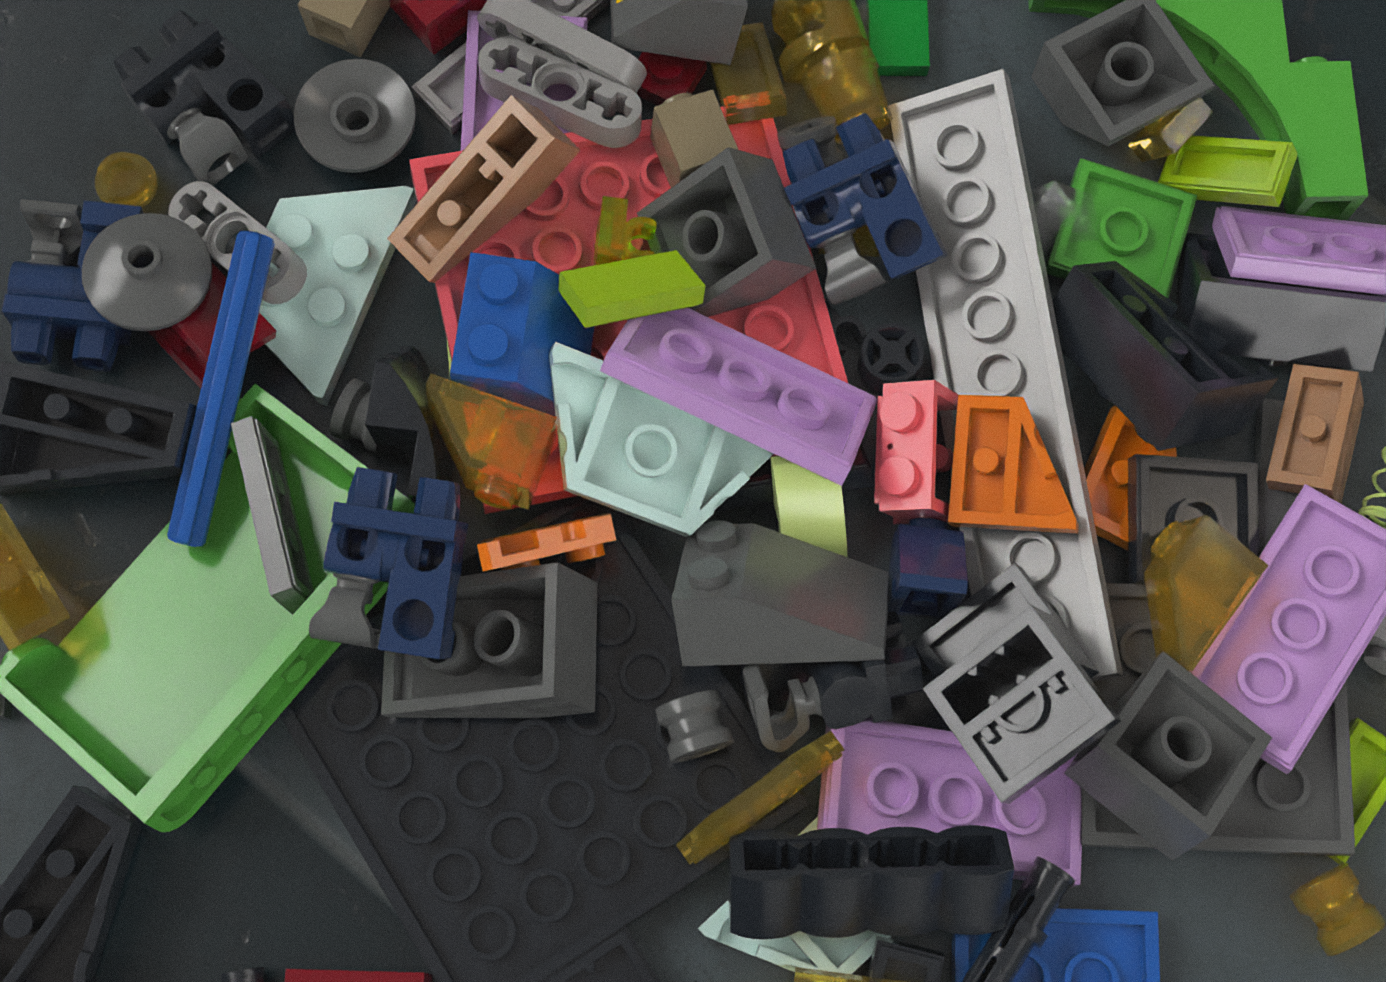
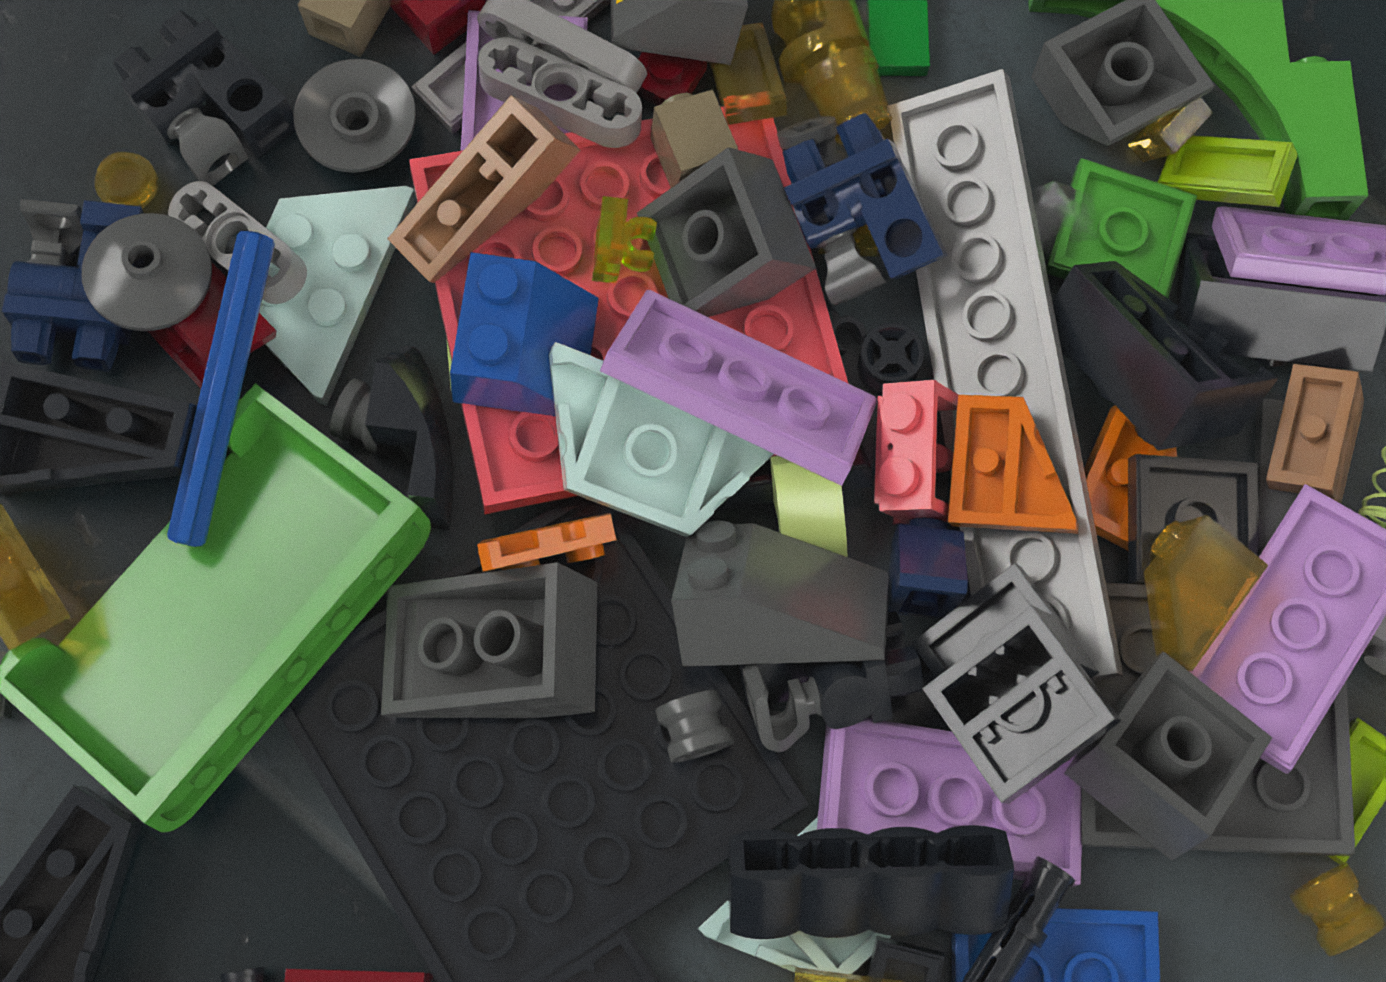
(273, 514): tile -> none
(410, 551): dark blue hips -> none
(492, 441): clear yellow slope -> none
(631, 288): lime tile -> none
(761, 798): clear yellow tile -> none

